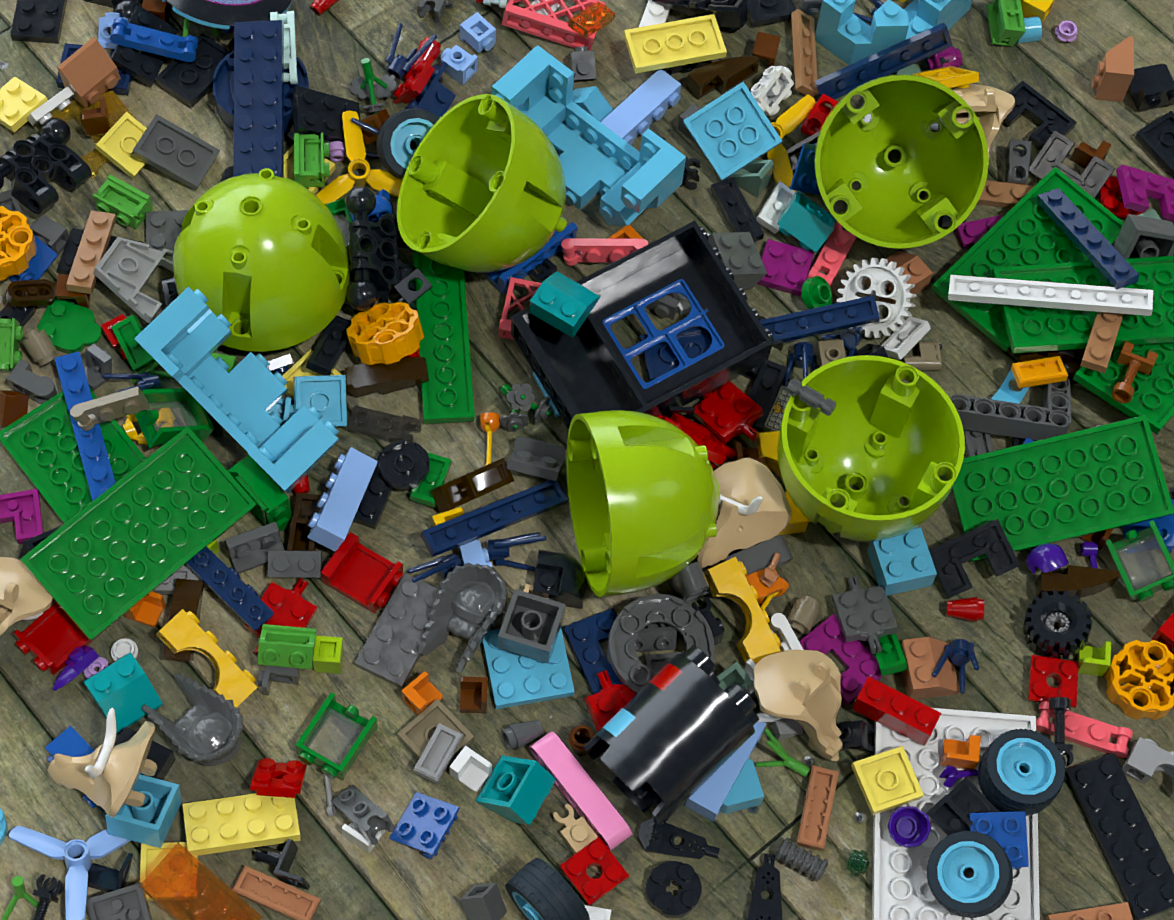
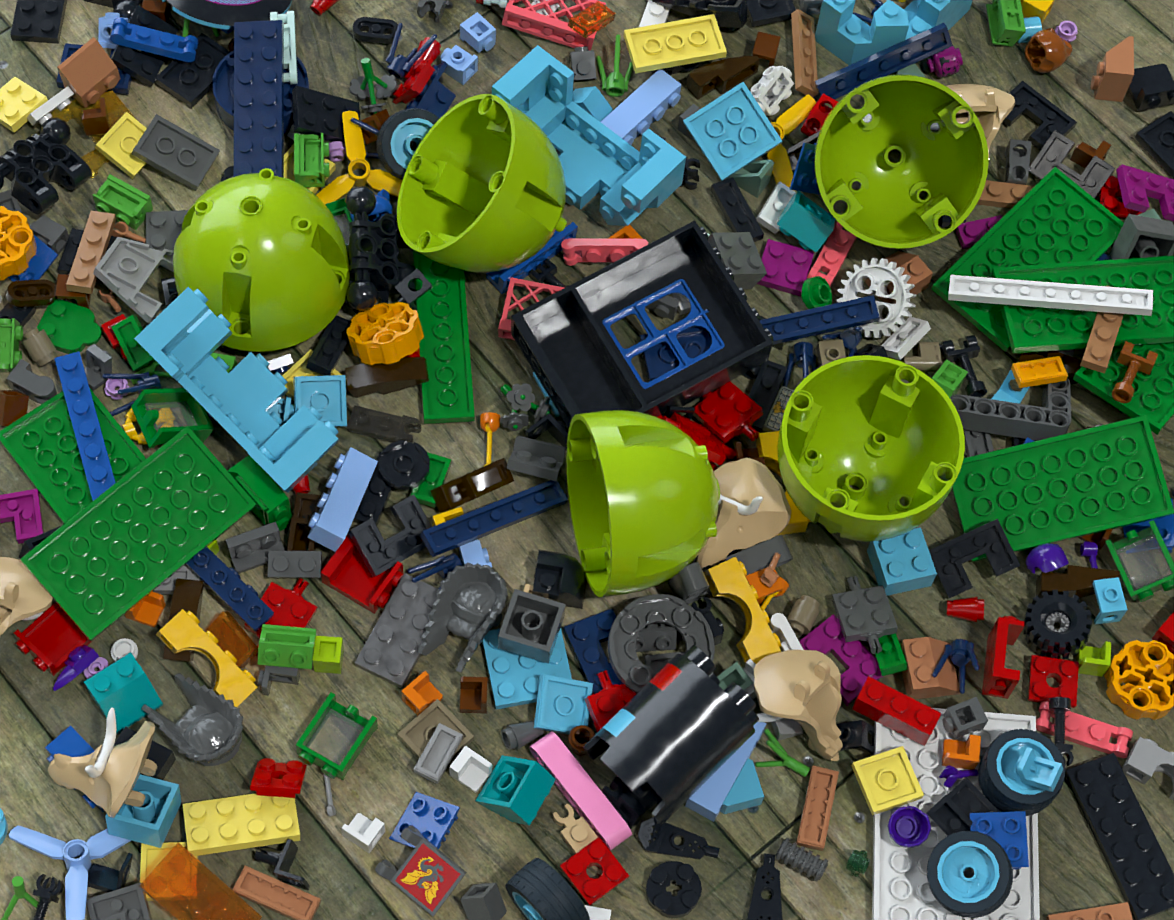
(109, 408): dark tan plate -> none
(110, 298): none -> nougat hand
(110, 387): none -> lavender plate
(124, 231): none -> nougat hand
(233, 638): none -> clear orange plate
(362, 813): dark grey plate -> none
(376, 30): none -> black plate
(383, 554): none -> black plate
(425, 875): none -> flag
(500, 548): dark blue plant -> none
(556, 429): none -> black bracket
(561, 704): none -> medium azure plate
(563, 303): teal slope -> none
(615, 84): none -> bright green plant
(625, 804): none -> black plate
(811, 397): dark grey axle -> none
(950, 377): none -> bright green hinge
(951, 76): yellow plate -> none
(970, 712): none -> dark grey brick
(971, 350): none -> black bar
(997, 679): none -> red panel
(1038, 771): none -> medium azure bracket
(1047, 51): none -> dark orange piece
(1088, 238): dark blue plate -> none
(1110, 600): none -> medium azure bracket

